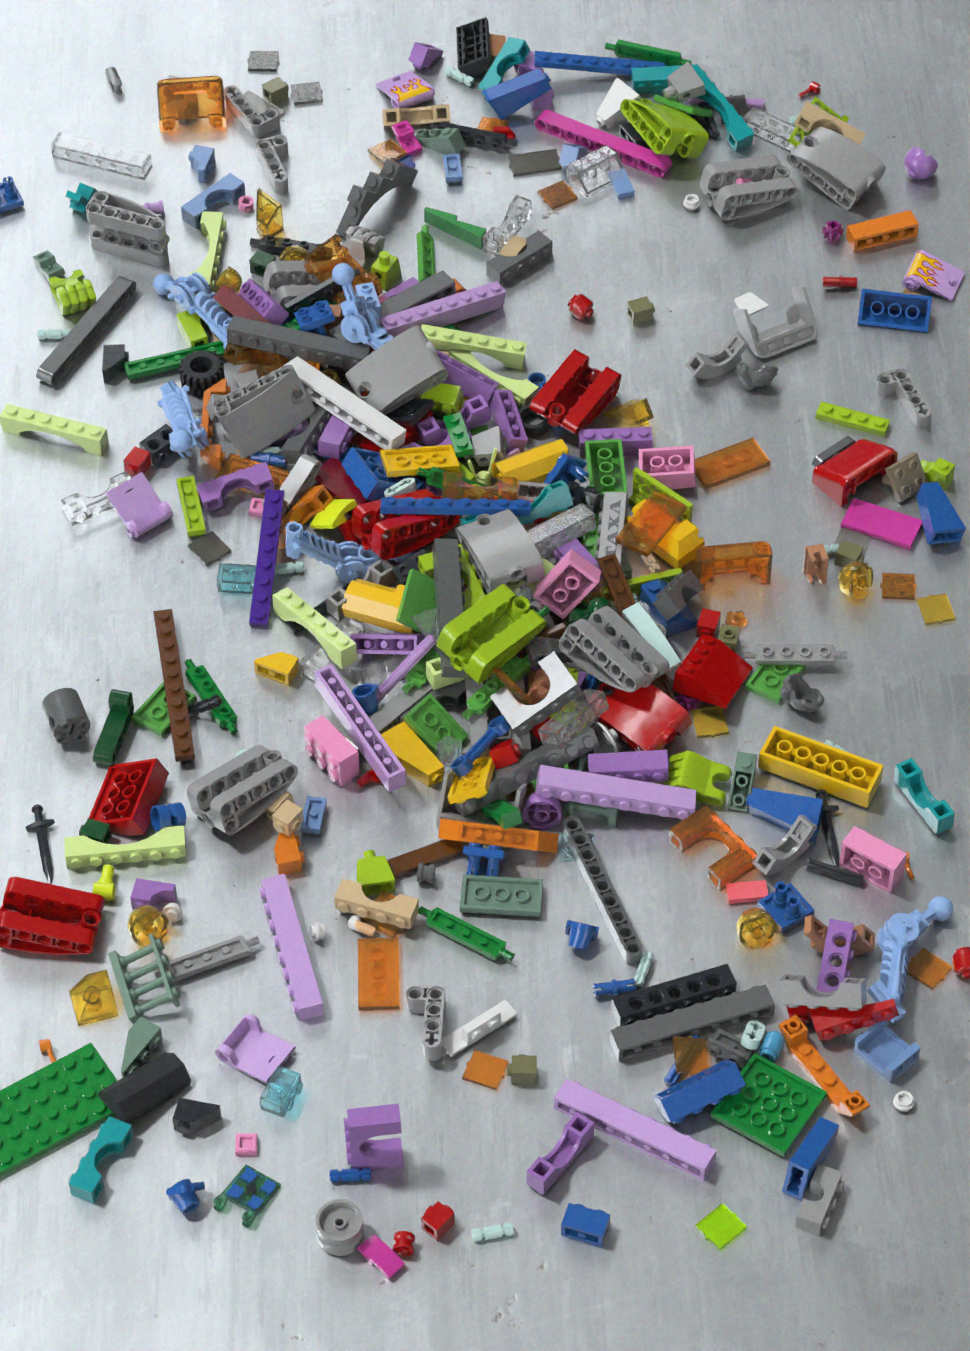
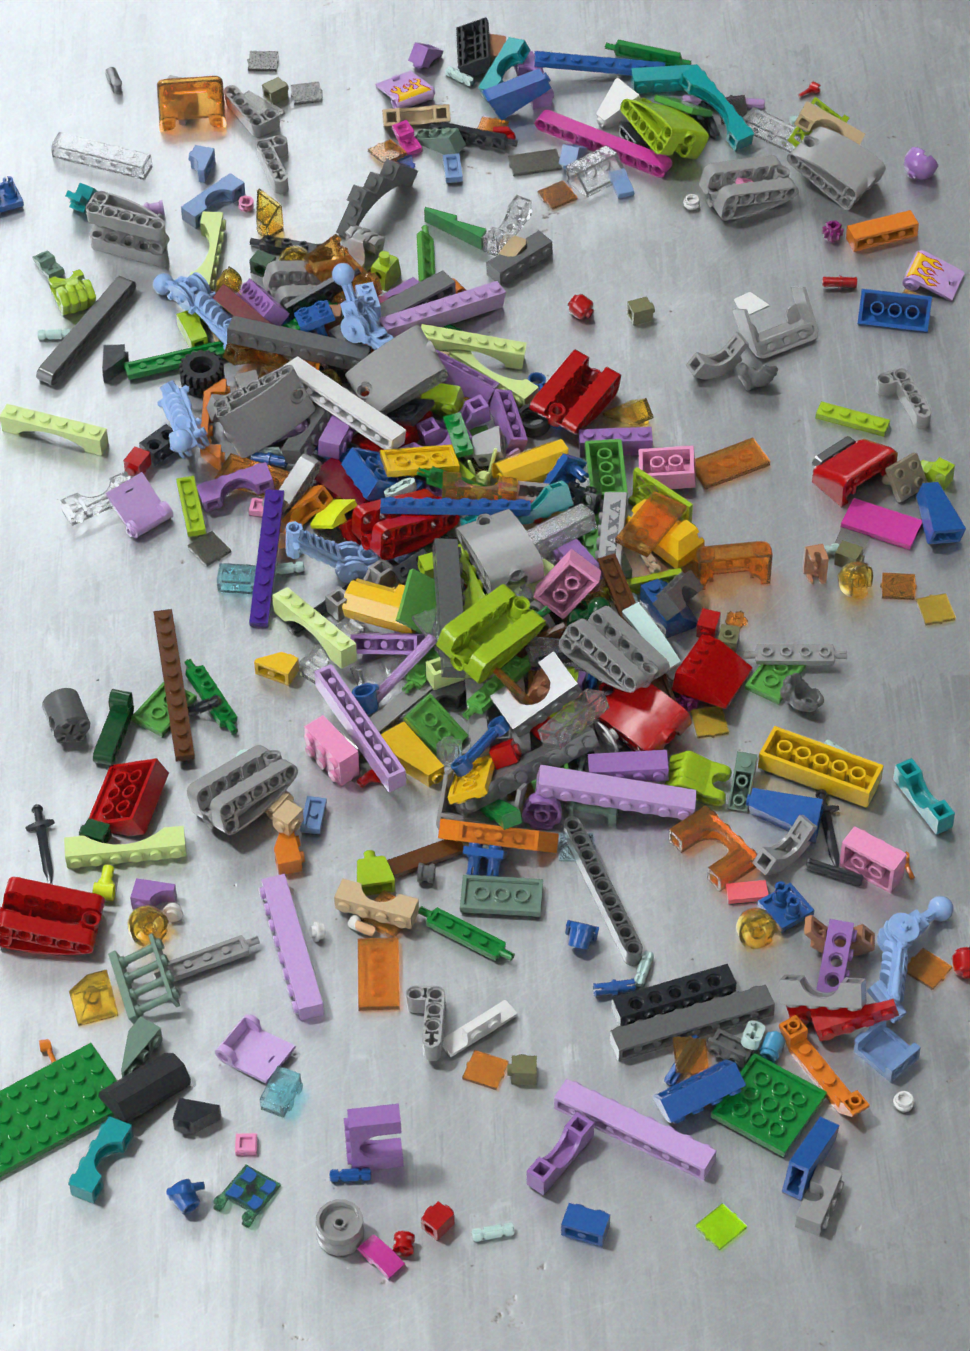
(168, 816): blue wheel -> none
(684, 84): light grey torso -> none

